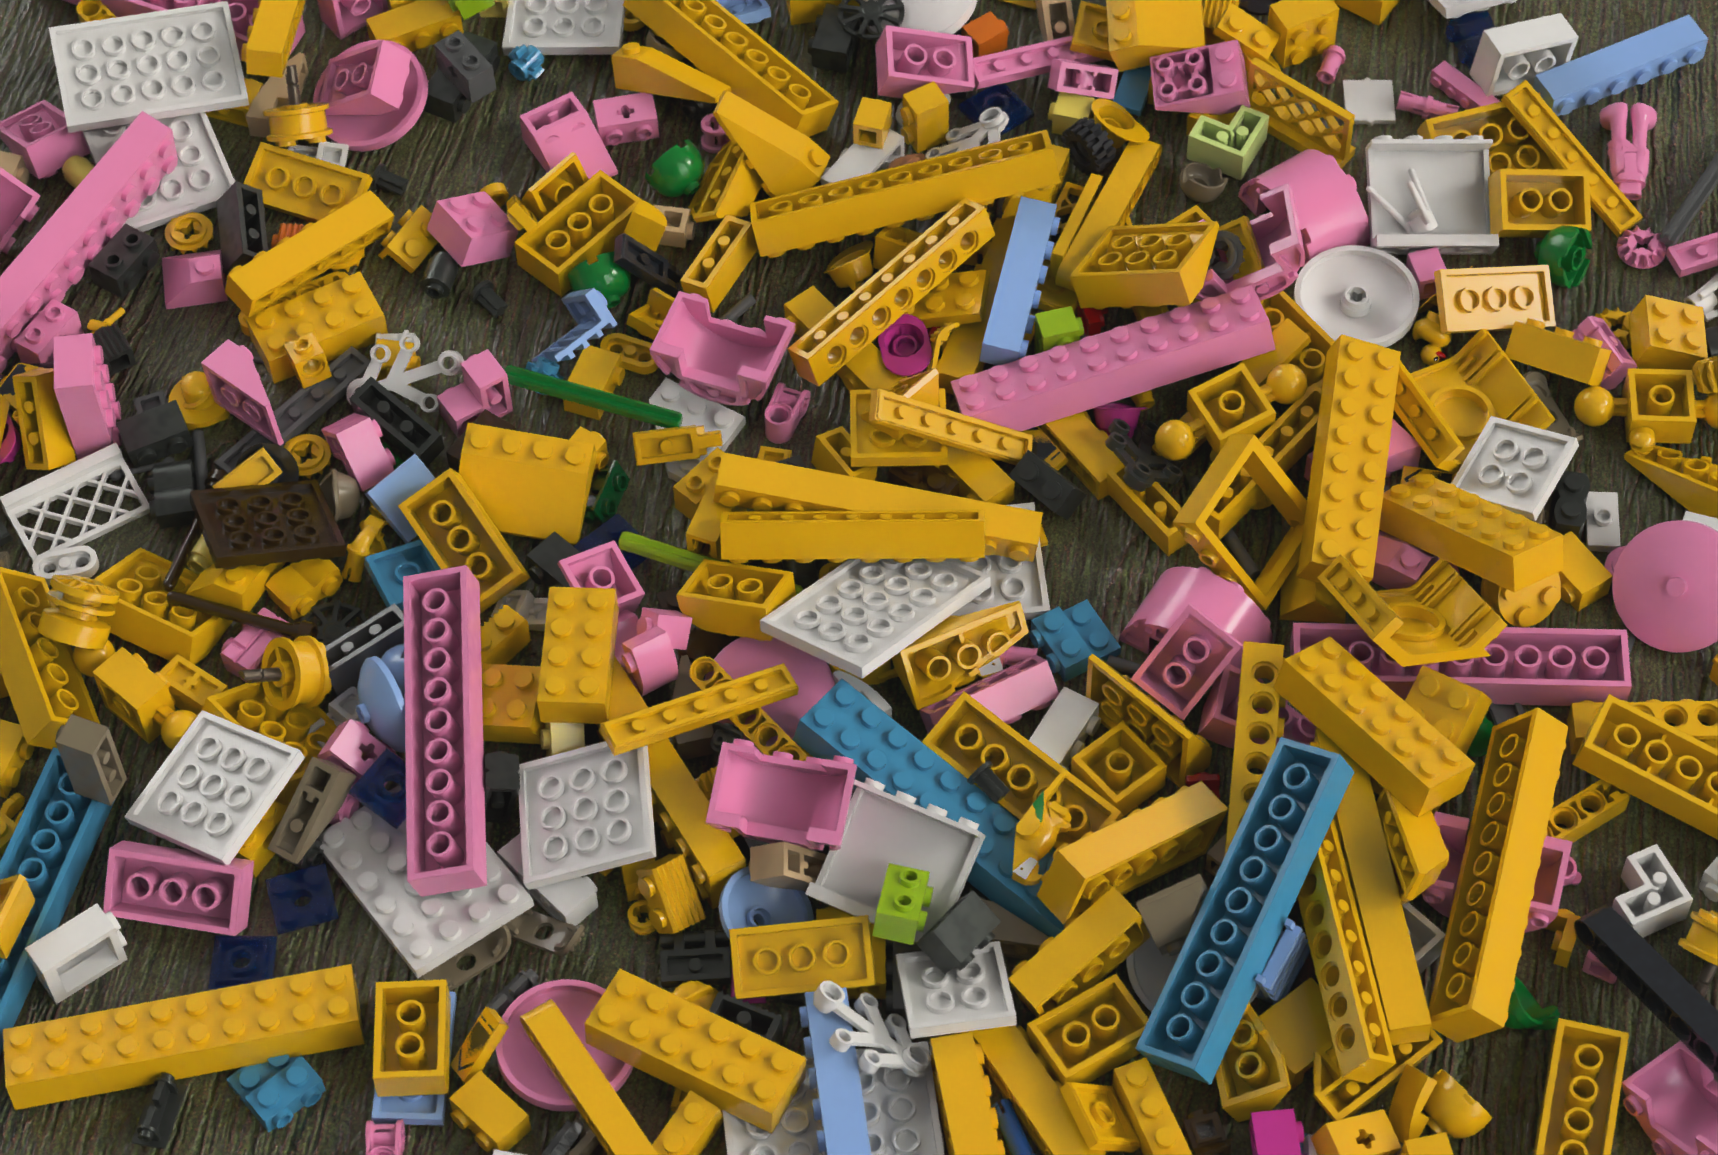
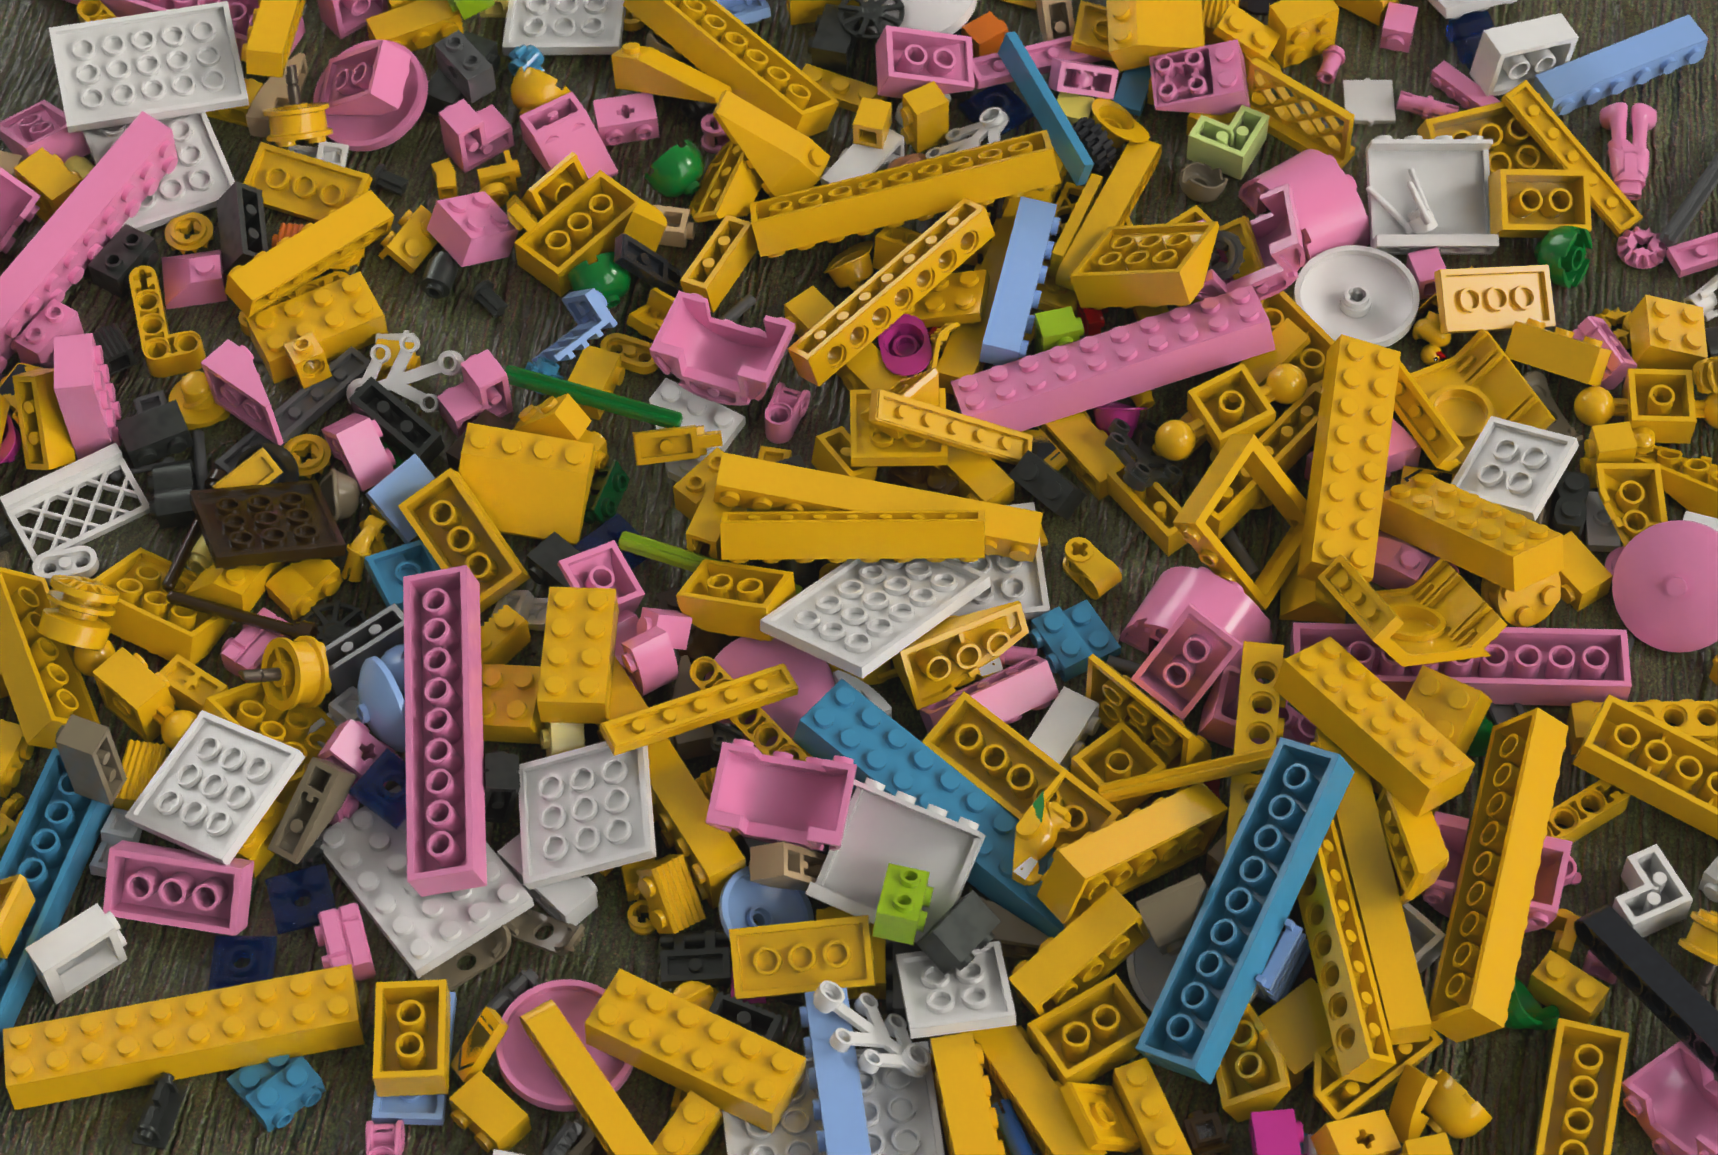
(48, 178): none -> yellow brick
(96, 324): yellow hand -> none
(114, 831): none -> white slope
(140, 765): none -> yellow brick
(163, 352): none -> yellow beam
(345, 940): none -> bright pink brick
(445, 178): none -> yellow piece
(474, 136): none -> bright pink brick
(502, 173): none -> yellow bracket
(534, 89): none -> yellow cylinder
(555, 418): none -> yellow brick
(844, 89): none -> yellow plate
(989, 782): pearl dark grey piece -> none
(1046, 108): none -> dark azure tile
(1090, 568): none -> yellow piece
(1186, 775): none -> yellow axle
(1398, 27): none -> bright pink brick
(1568, 988): none -> yellow brick
(1608, 445): none -> yellow brick
(1631, 496): none -> yellow wedge

